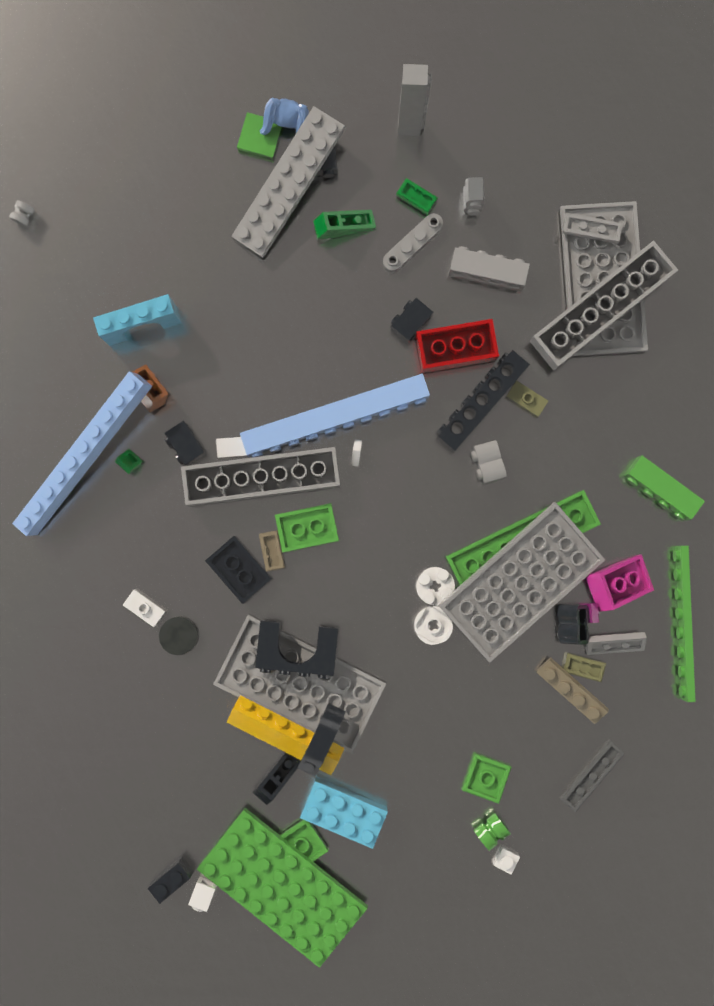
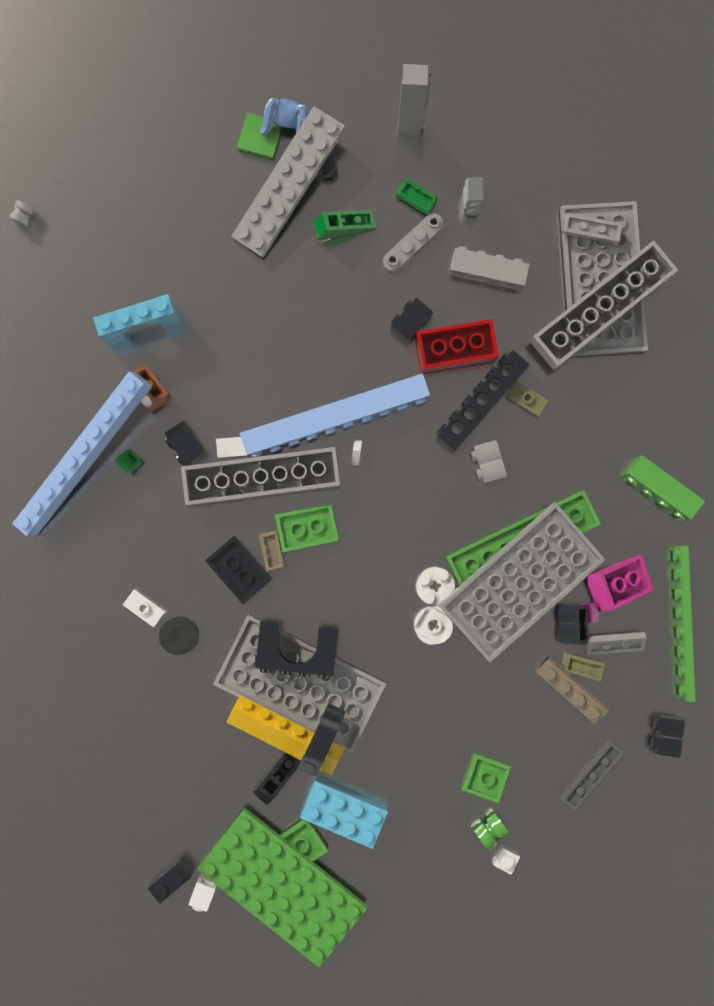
(667, 735): none -> black brick

